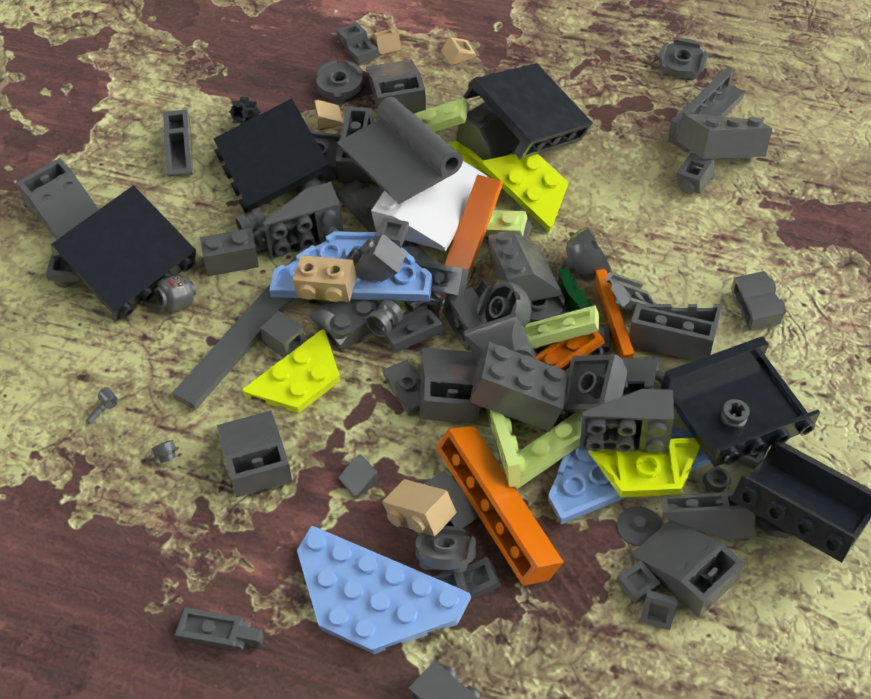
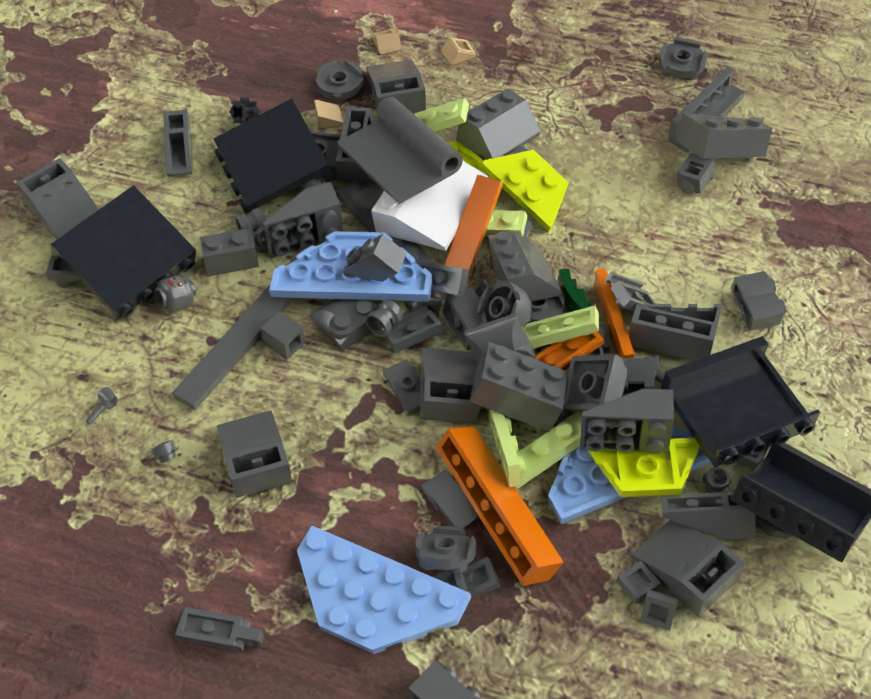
(298, 377): neon yellow wing -> none
(324, 278): tan brick -> none
(357, 43): dark grey slope -> none
(359, 476): dark grey slope -> none
(394, 229): dark grey plate -> none
(419, 507): tan brick -> none
(531, 108): black panel -> none
(585, 255): dark grey cylinder -> none
(638, 524): dark grey piece -> none
(739, 407): dark grey bush -> none

